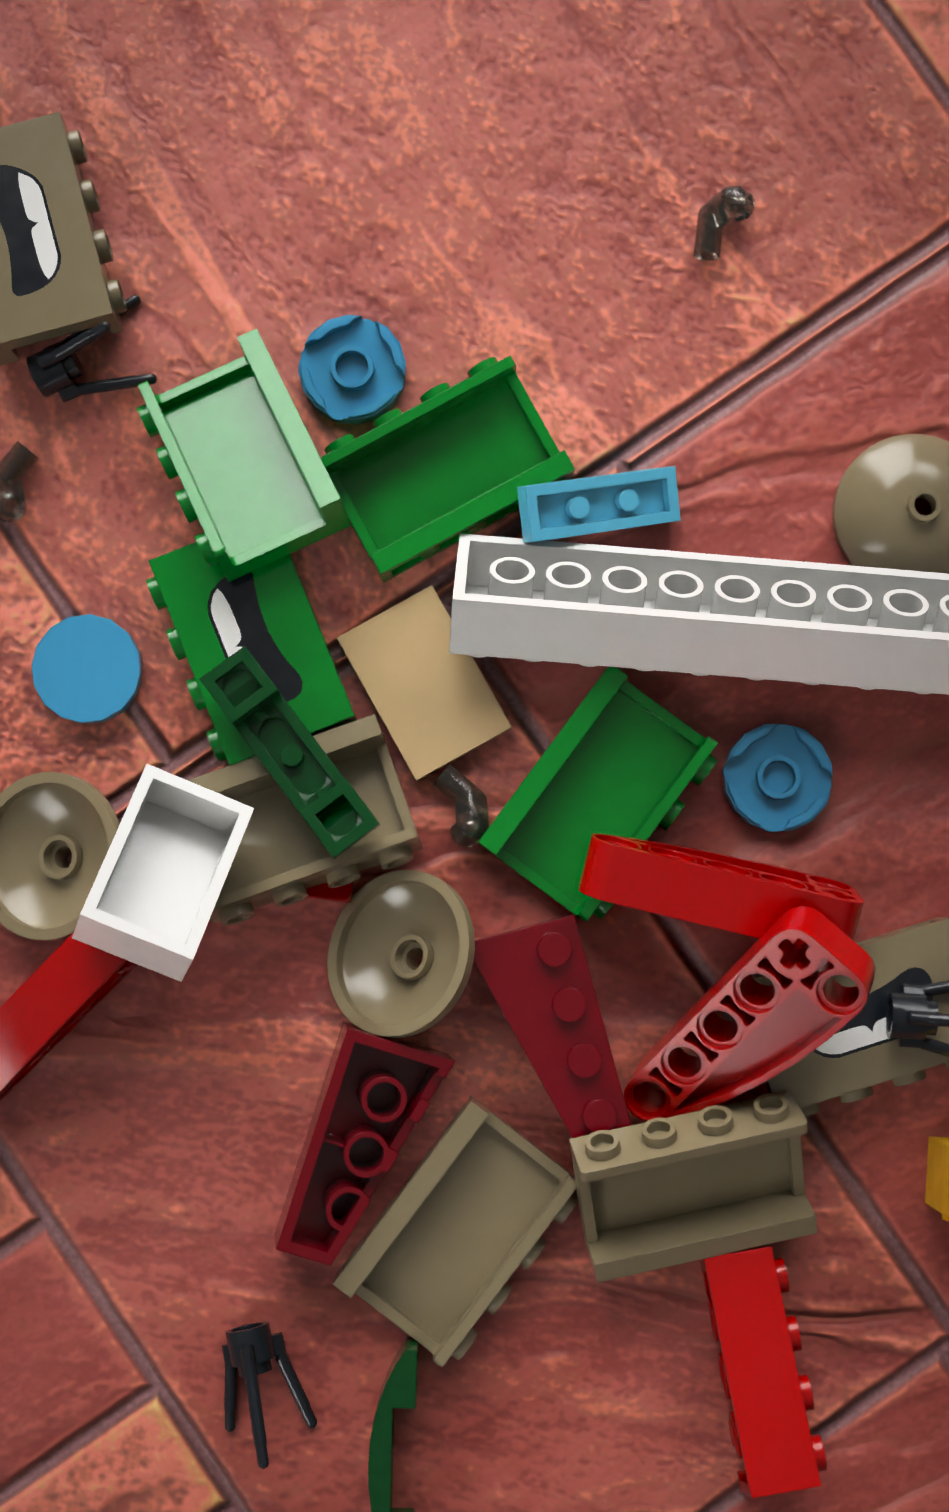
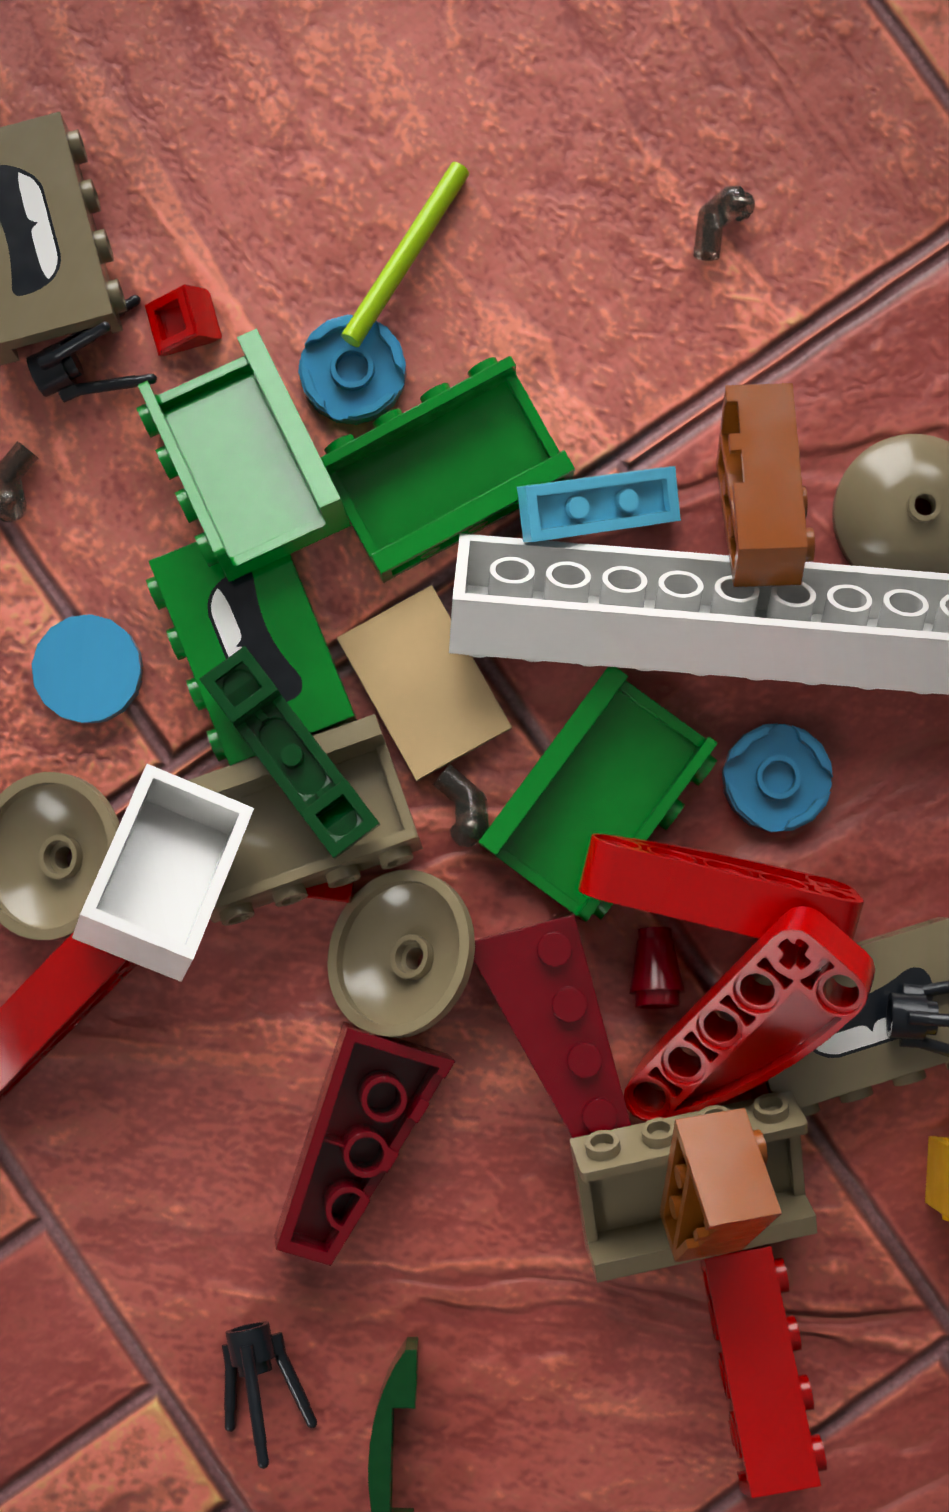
(183, 320): none -> red slope
(405, 254): none -> lime bar
(459, 1231): dark tan panel -> none
(656, 970): none -> dark red cone
(716, 1186): none -> wedge
(763, 486): none -> dark orange wedge

